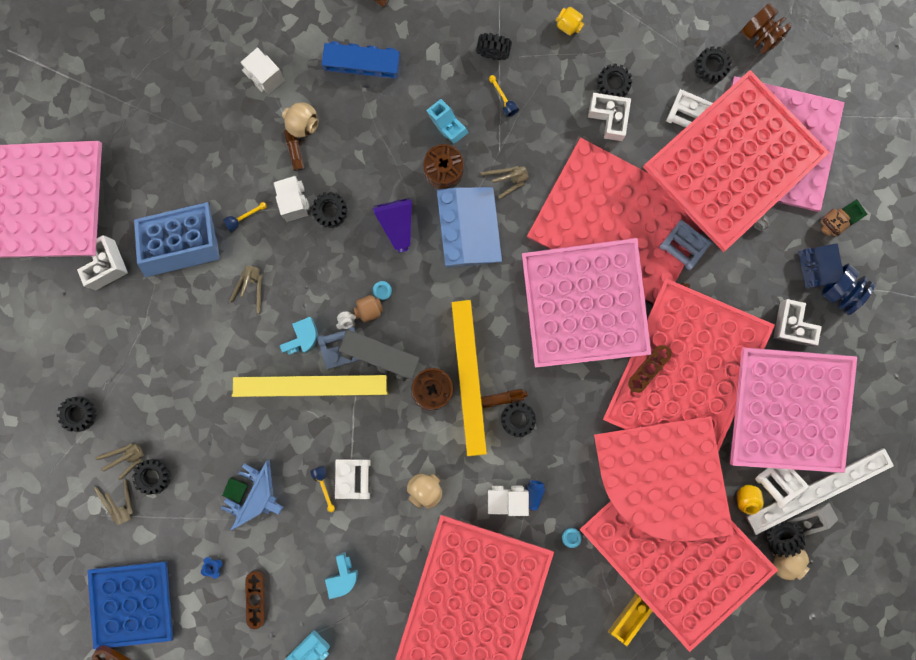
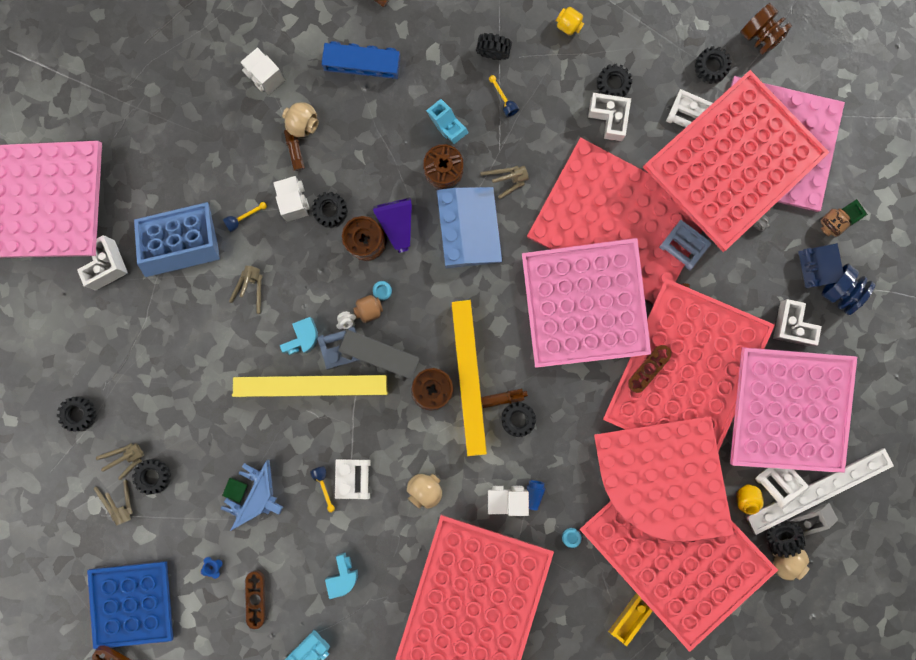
(354, 234): none -> reddish brown wheel

